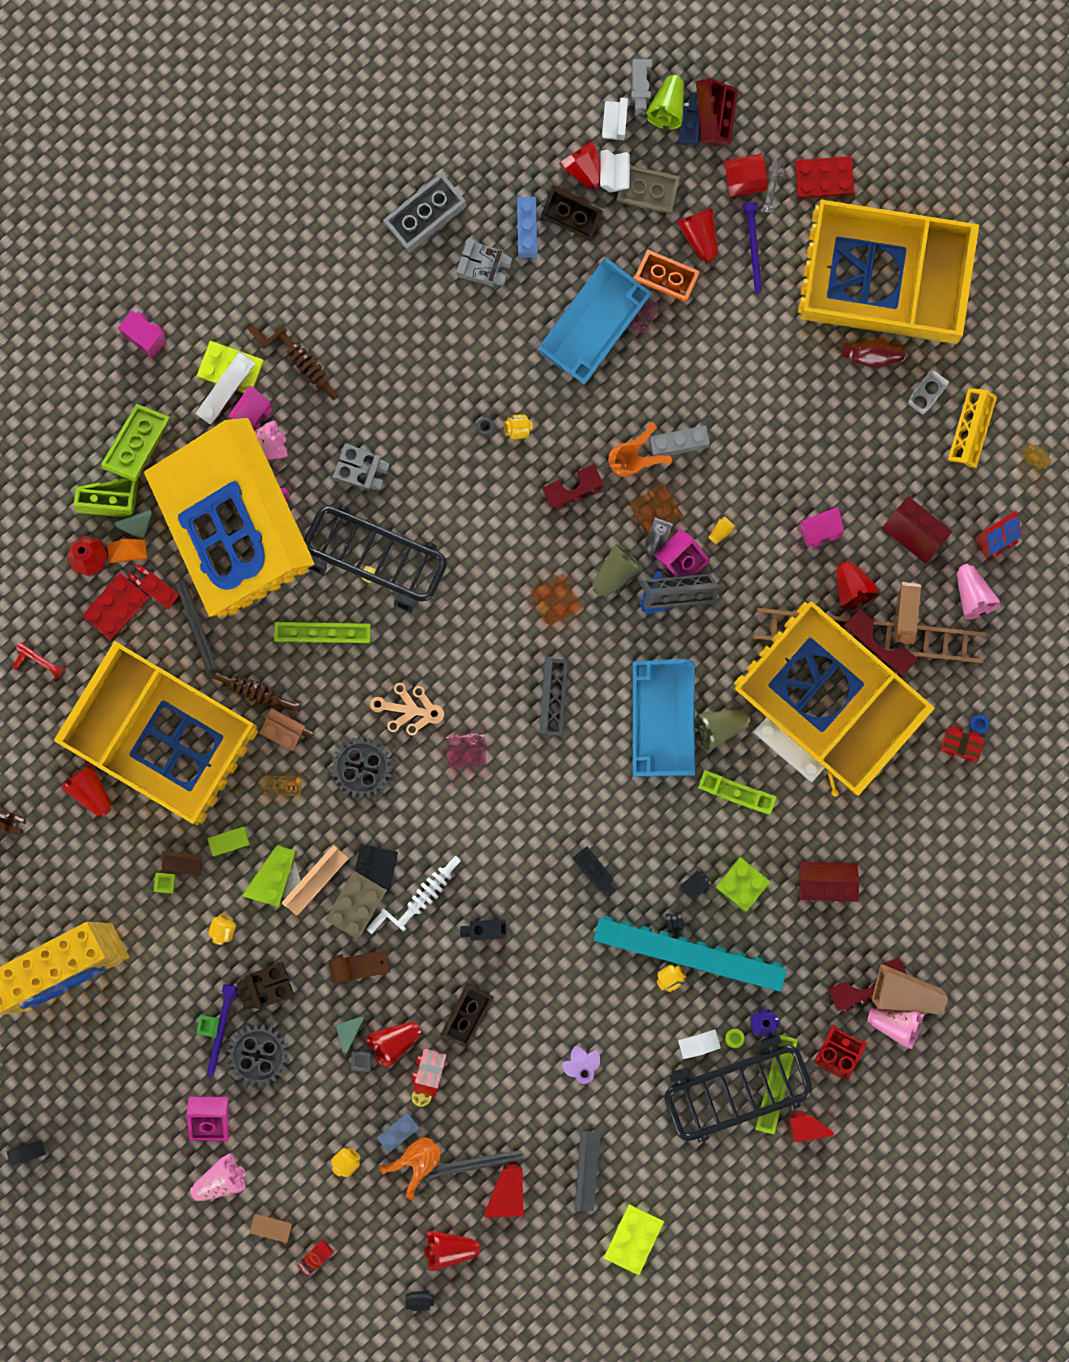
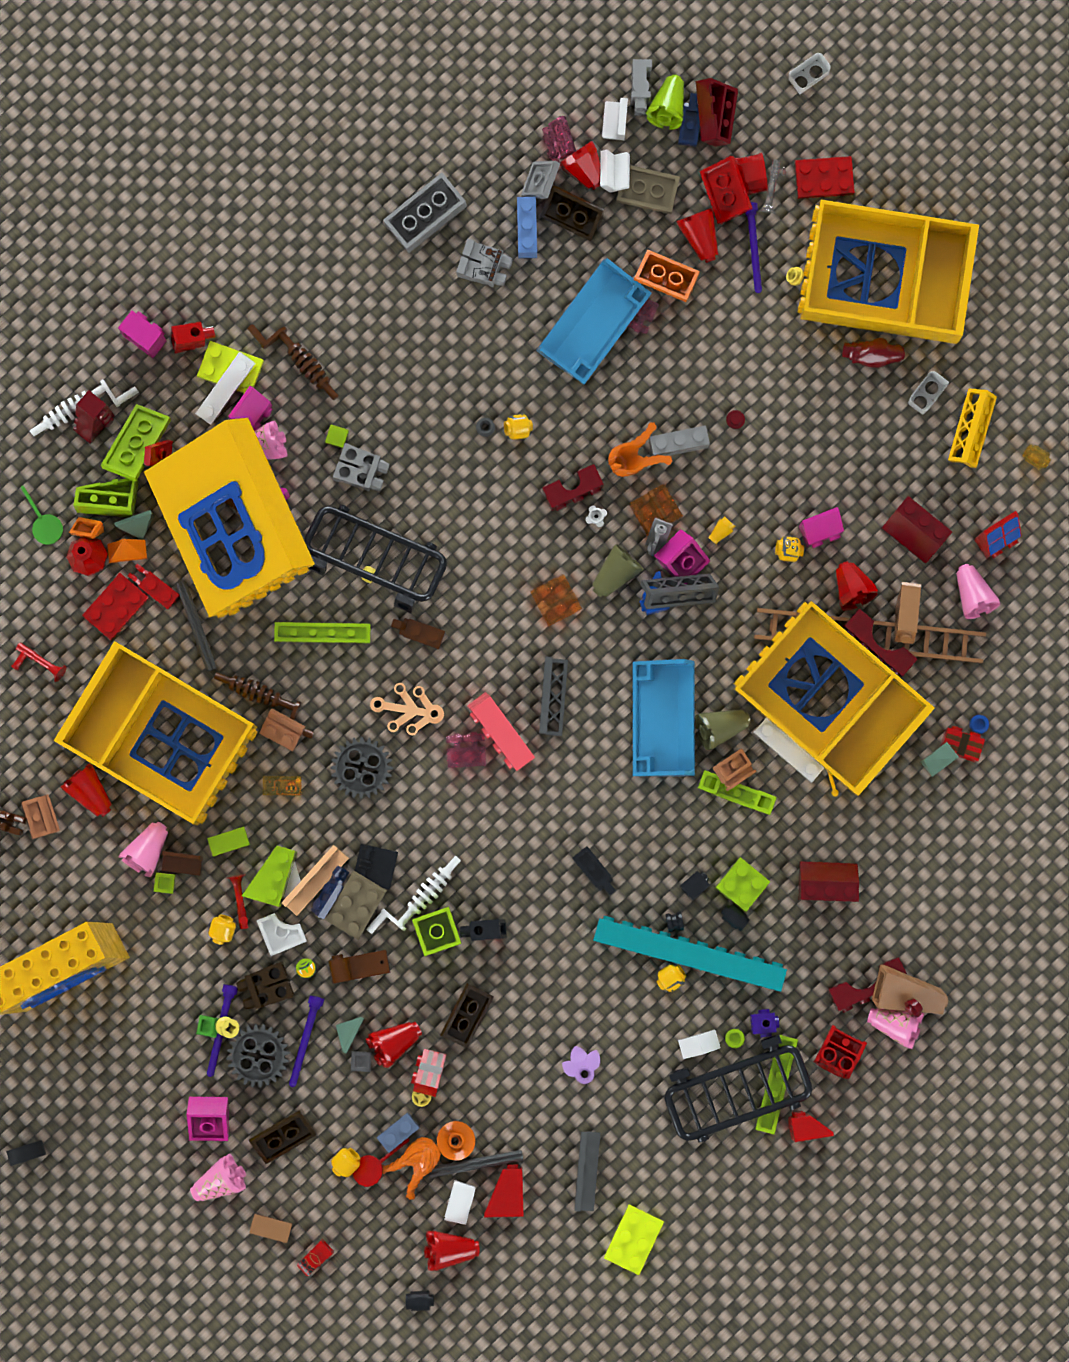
(40, 816): none -> nougat plate
(46, 528): none -> bright green piece
(61, 414): none -> white piece
(87, 528): none -> orange slope
(92, 417): none -> dark red wedge
(145, 849): none -> bright pink cone
(157, 452): none -> red plate
(182, 336): none -> red torso
(224, 1023): none -> light yellow wheel
(241, 911): none -> red piece
(279, 935): none -> white tile
(283, 1136): none -> dark brown slope
(305, 968): none -> tile
(314, 1004): none -> dark purple piece
(330, 892): none -> dark blue hinge
(337, 436): none -> lime tile
(371, 1169): none -> red piece
(419, 632): none -> reddish brown hinge
(436, 931): none -> lime brick
(459, 1202): none -> white piece
(465, 1139): none -> orange dish
(501, 732): none -> coral wedge
(540, 179): none -> light grey plate
(558, 139): none -> clear pink plate
(596, 511): none -> white plate
(726, 190): none -> red plate
(734, 769): none -> nougat plate
(734, 917): none -> black brick
(735, 419): none -> dark red plate
(789, 549): none -> yellow head
(795, 276): none -> light yellow plate
(796, 72): none -> white piece
(913, 1008): none -> dark red plate
(939, 759): none -> sand green slope

